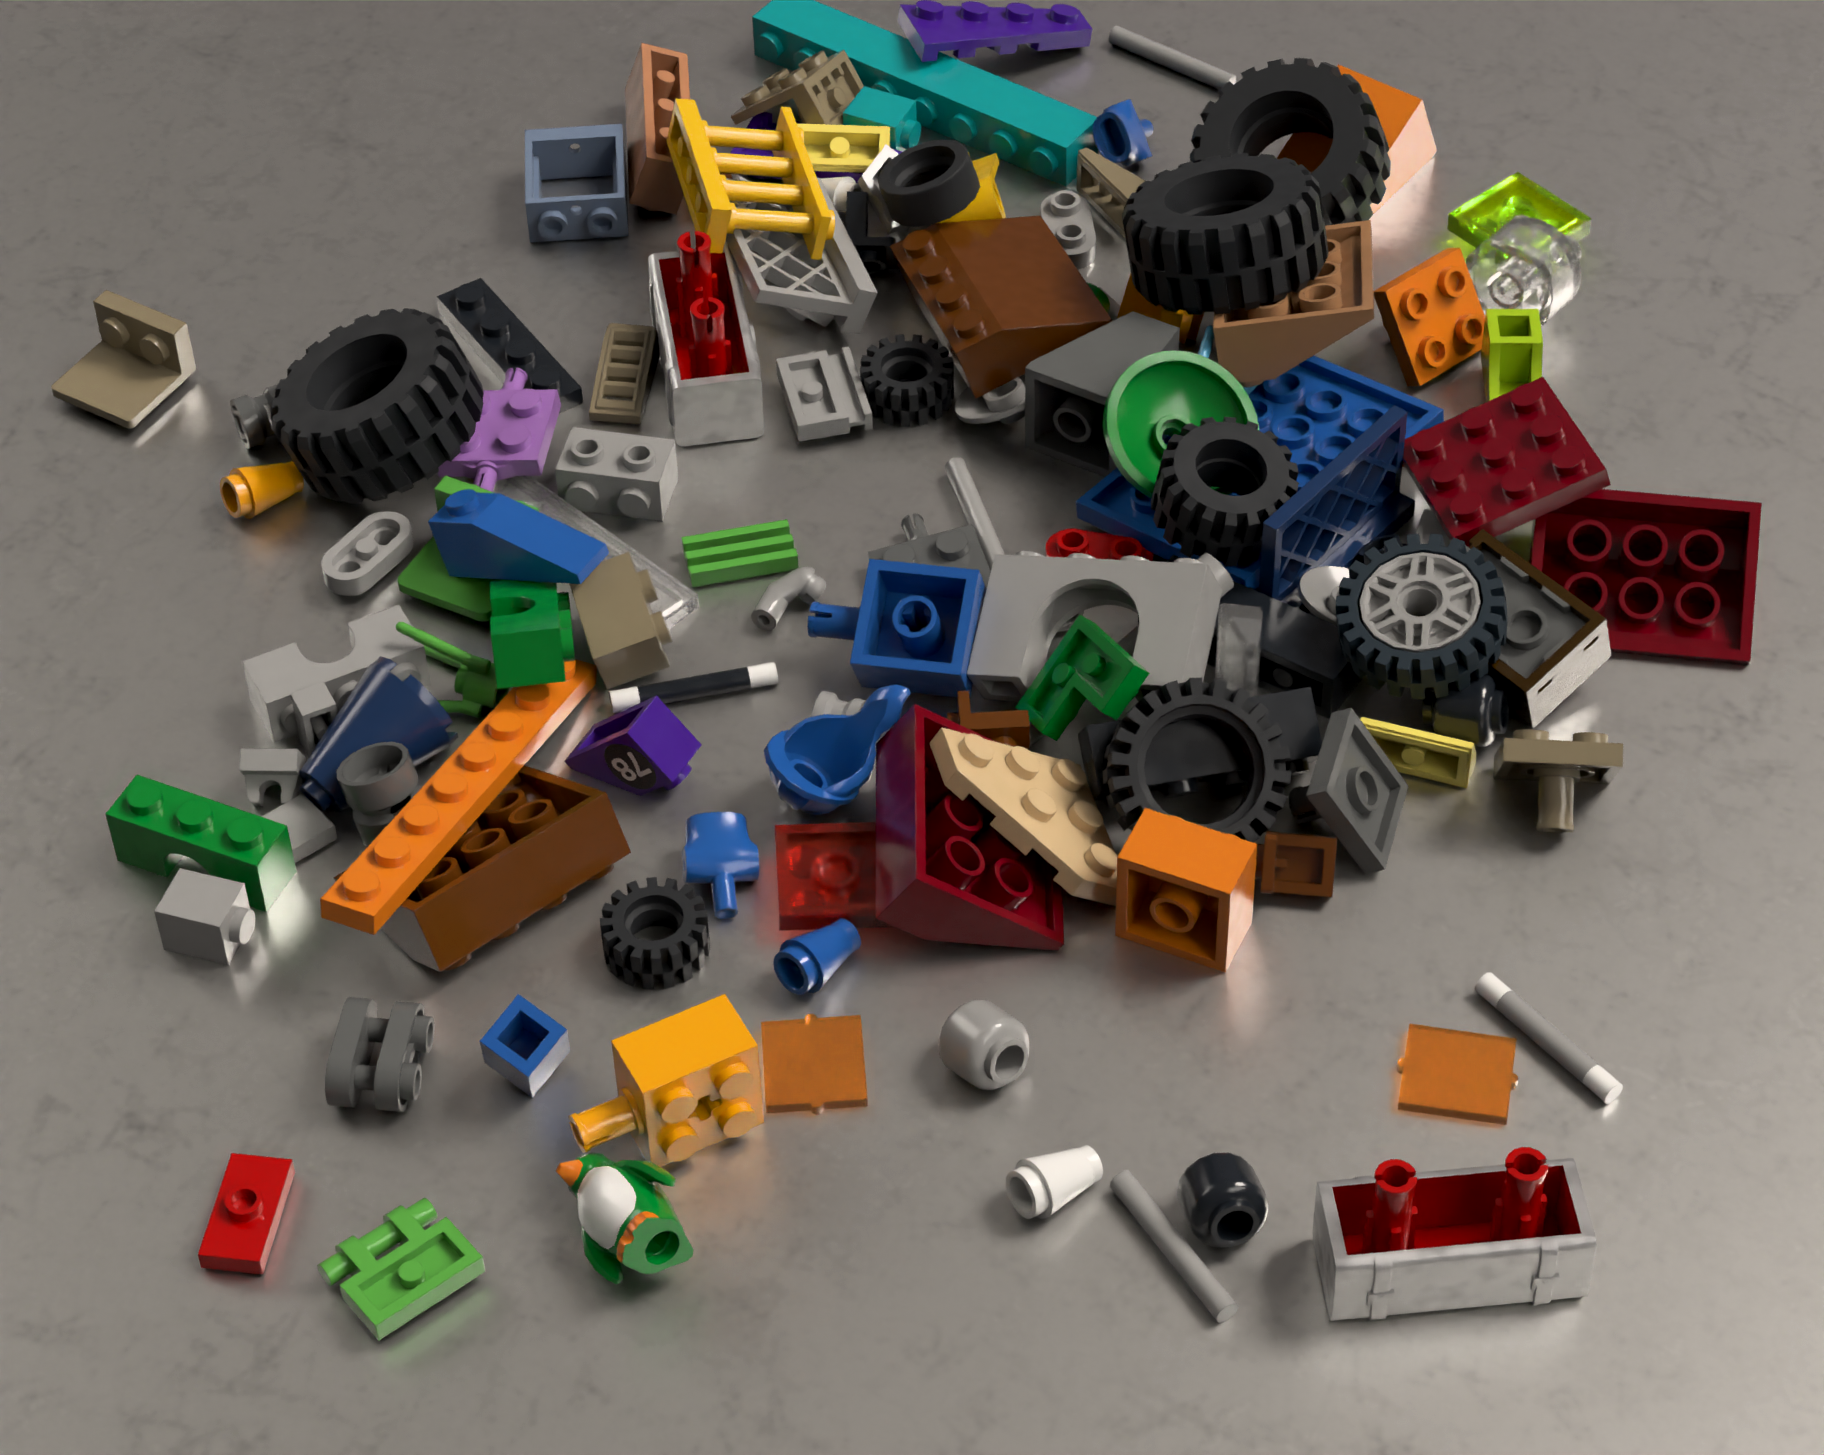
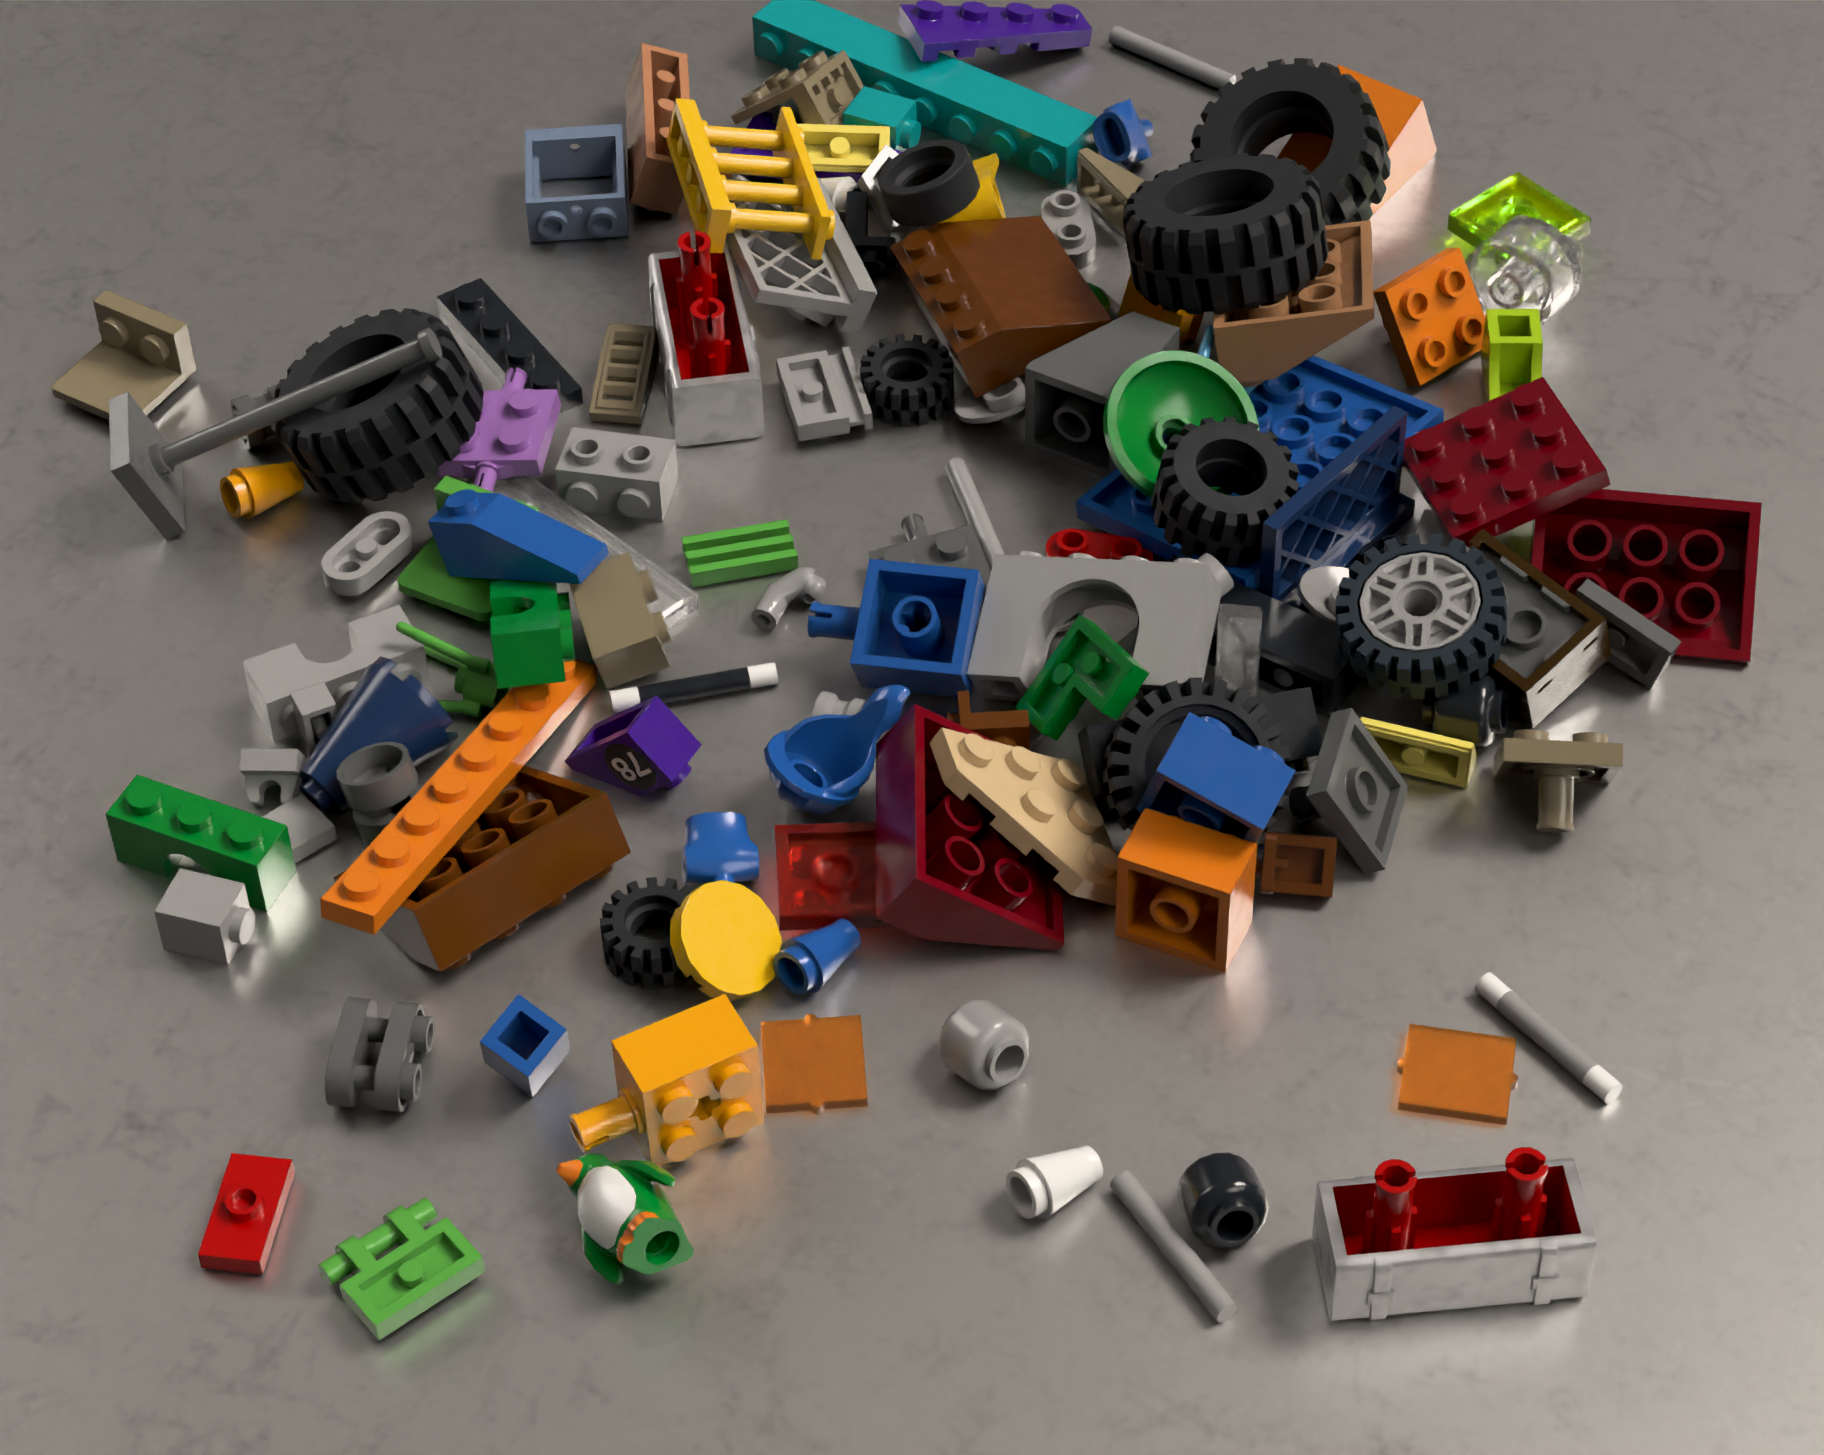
(153, 468): none -> dark grey tile
(725, 940): none -> yellow tile
(1217, 780): none -> blue brick
(1635, 641): none -> dark grey plate

